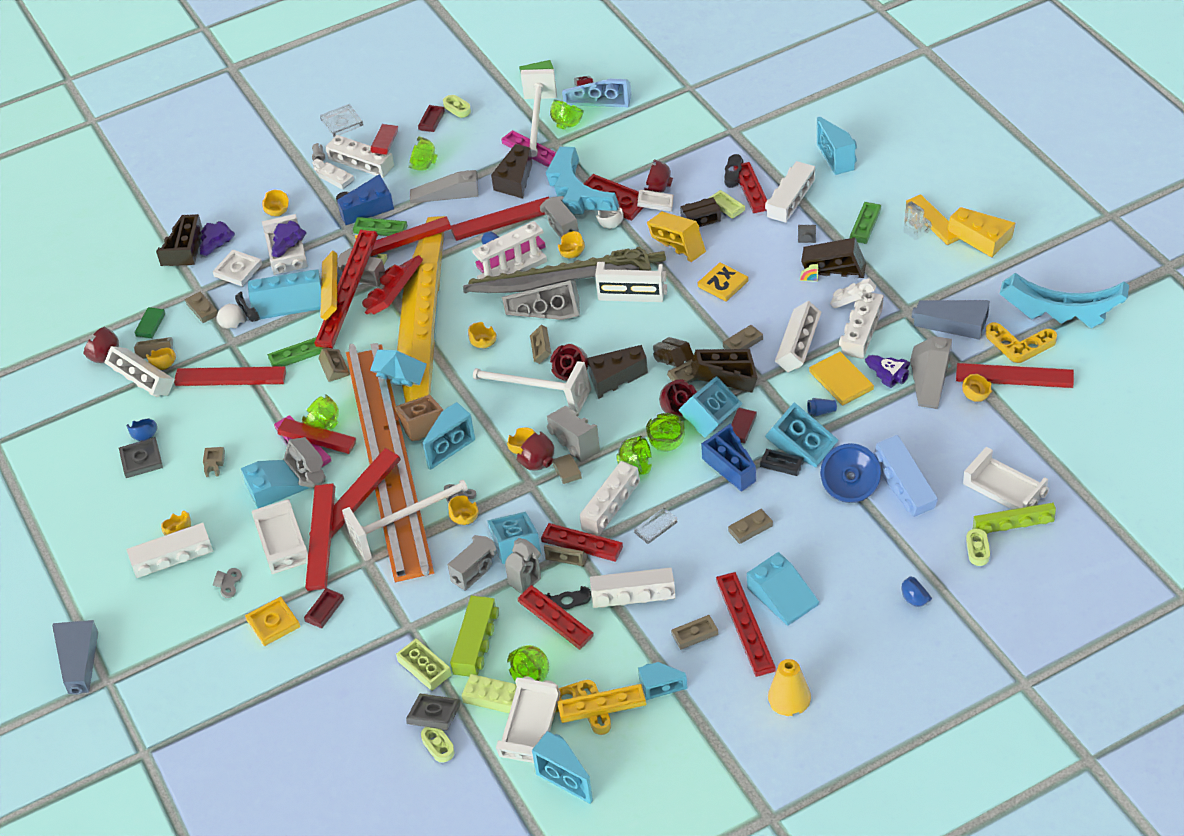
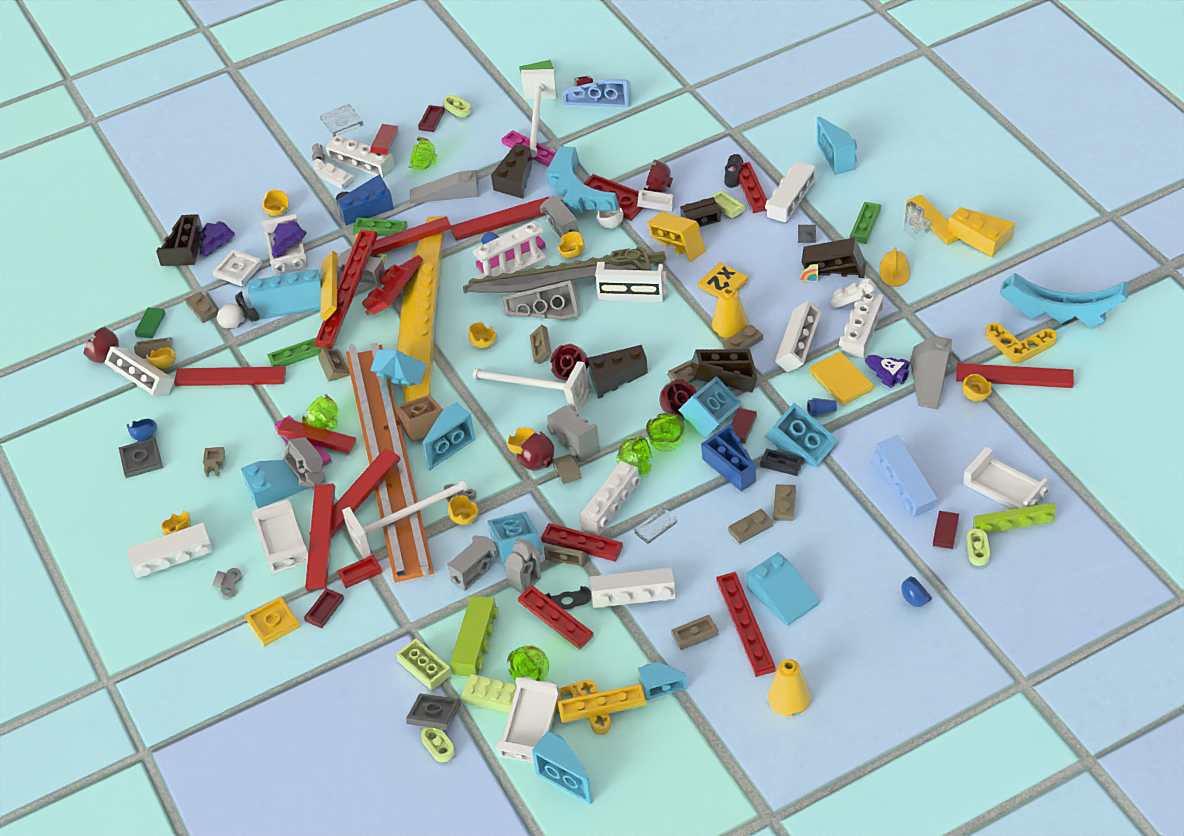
(76, 653): sand blue slope -> none
(359, 571): none -> red tile
(565, 114): clear neon green cylinder -> none
(672, 352): dark brown brick -> none
(729, 313): none -> yellow cone
(784, 502): none -> dark tan plate
(850, 459): blue dish -> none
(894, 268): none -> yellow piece
(945, 529): none -> dark red tile
(952, 316): sand blue slope -> none

